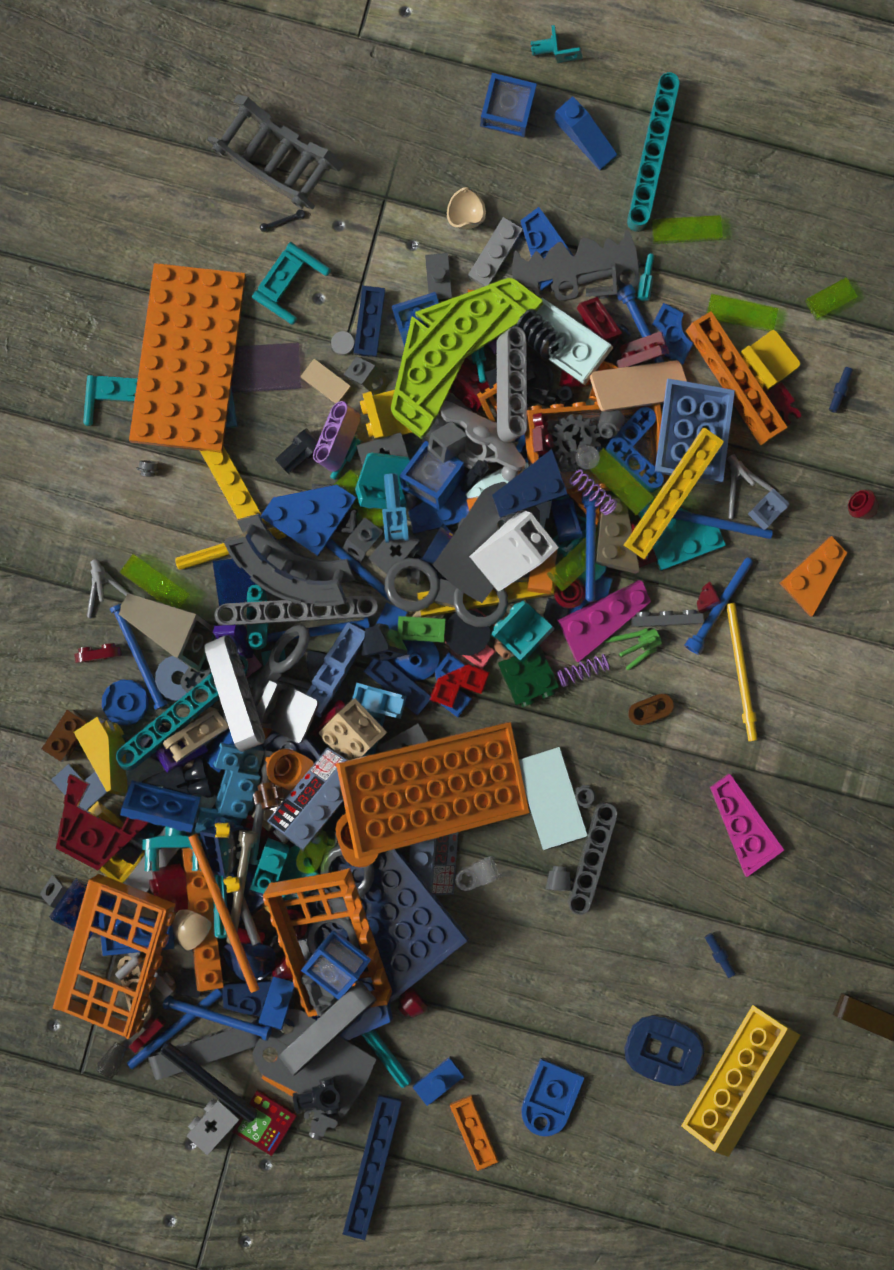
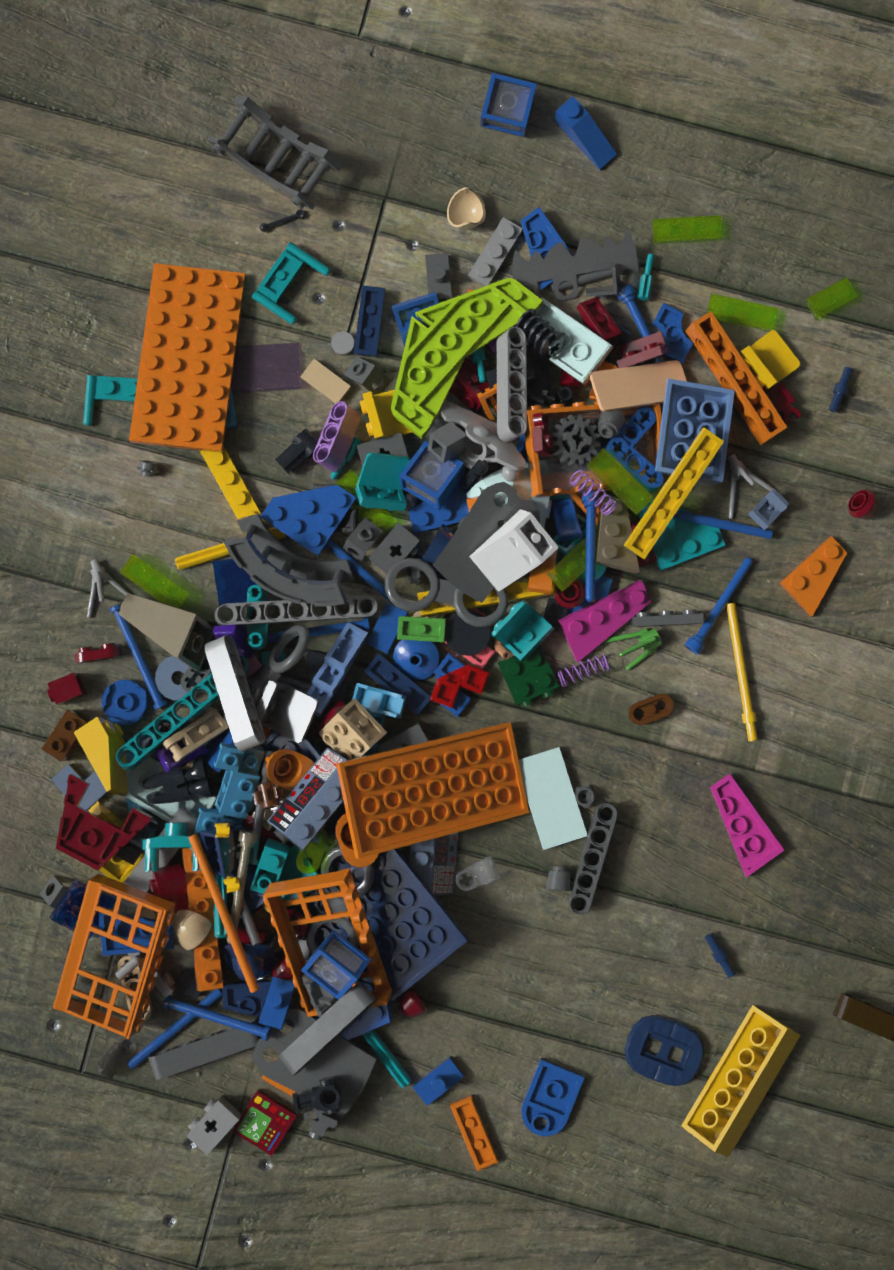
(66, 689): none -> dark red brick
(150, 1028): dark red plate -> none
(160, 806): blue plate -> none
(209, 1082): black axle -> none
(371, 1167): dark blue plate -> none
(382, 643): black slope -> none
(394, 516): dark azure connector -> none
(532, 487): dark blue wing -> none
(551, 45): teal bracket -> none
(587, 457): clear plate -> none
(657, 142): teal beam -> none
(708, 598): dark red tile -> none

